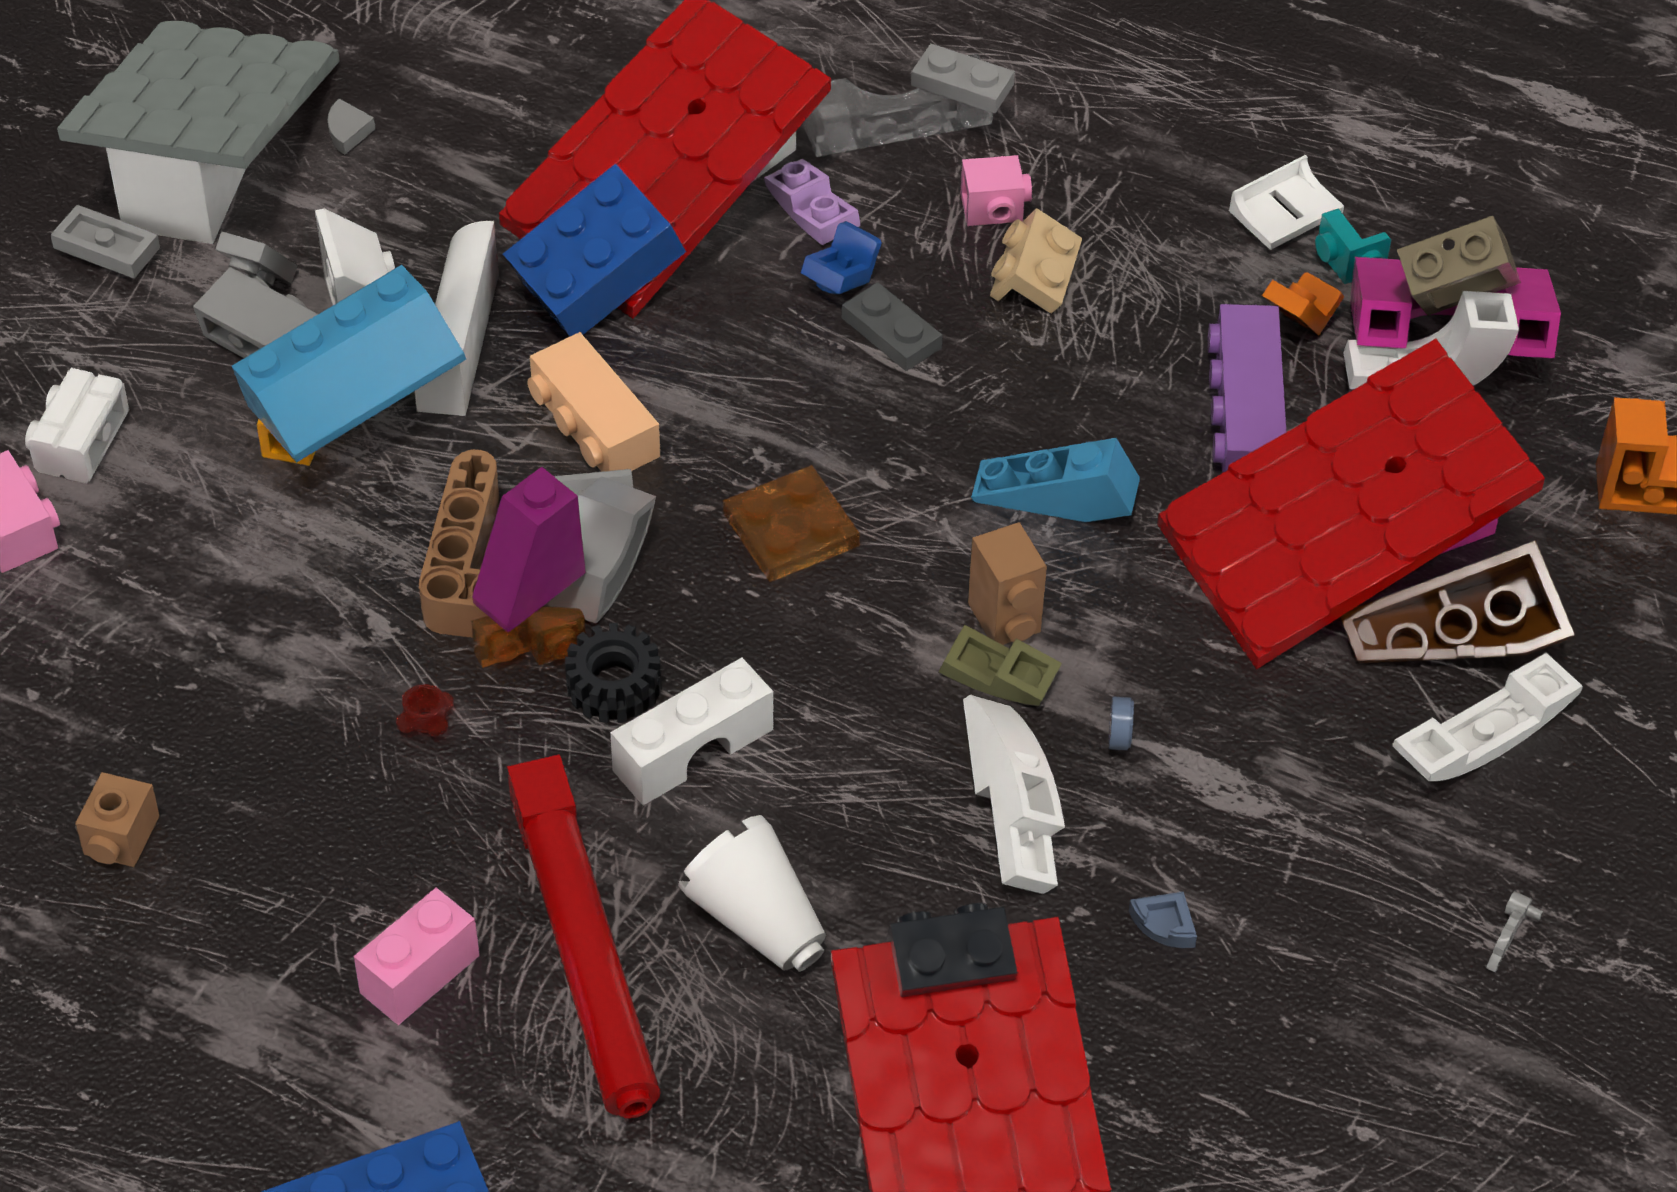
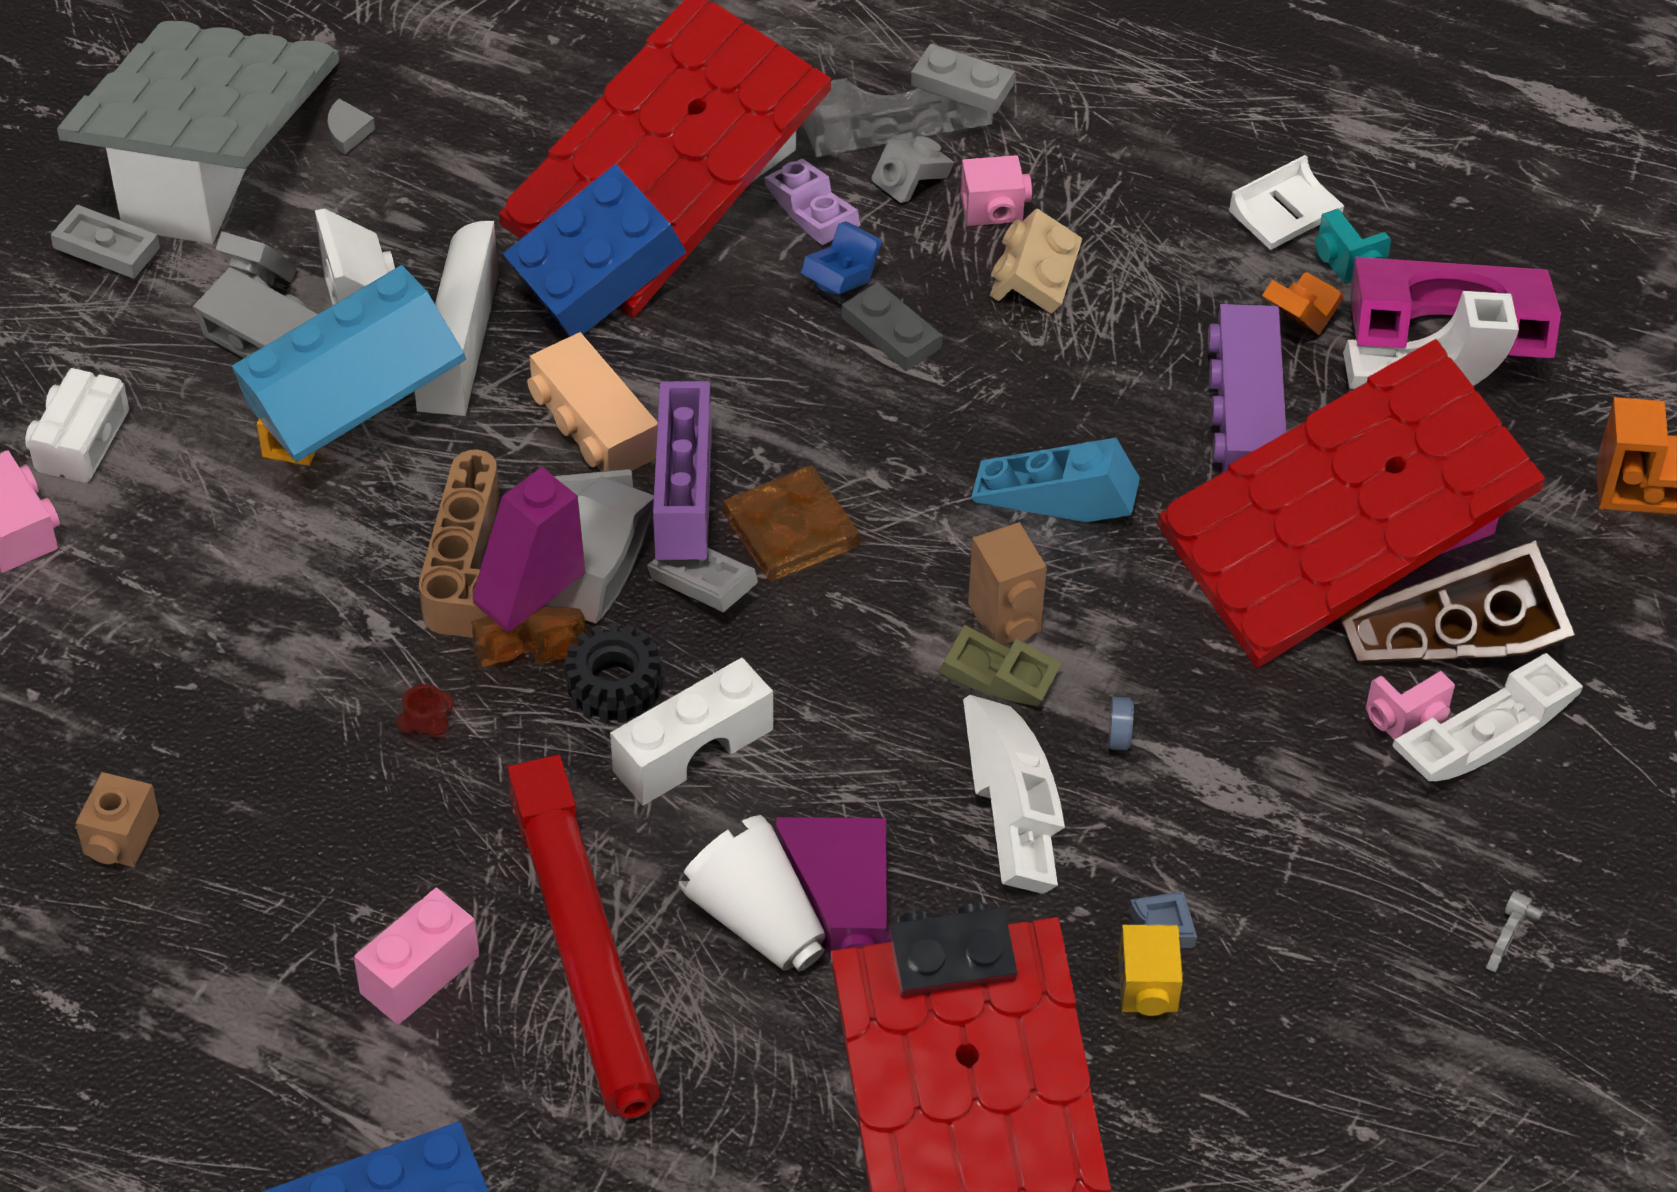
(682, 471): none -> medium lavender brick
(713, 581): none -> light grey plate
(841, 874): none -> magenta slope
(907, 162): none -> light grey bracket
(1150, 969): none -> yellow brick
(1403, 712): none -> bright pink bracket
(1476, 263): dark tan window -> none

